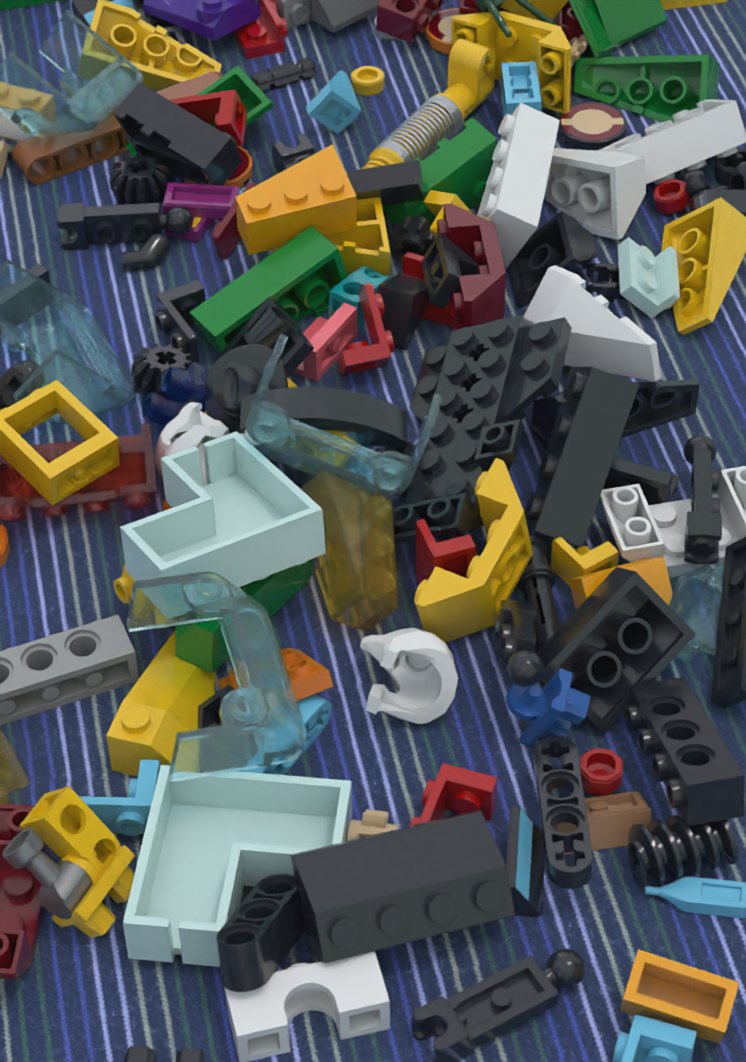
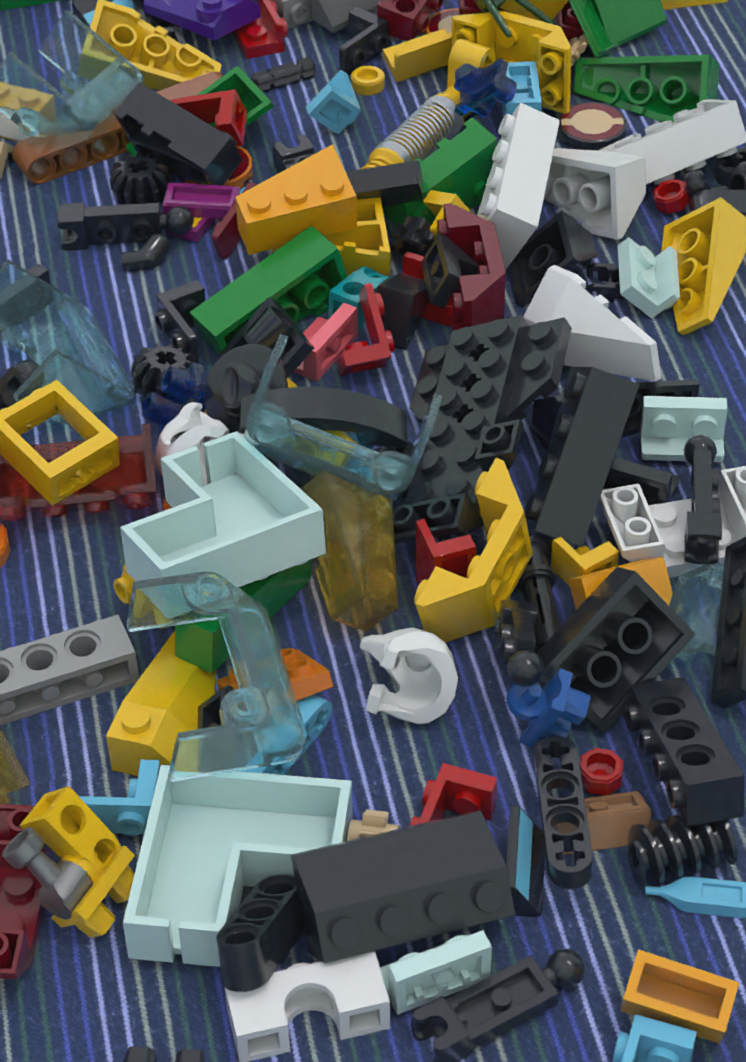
(366, 40): none -> black bracket
(418, 55): none -> yellow panel
(437, 971): none -> light aqua bracket
(480, 87): none -> clear blue hips
(674, 420): none -> light aqua bracket

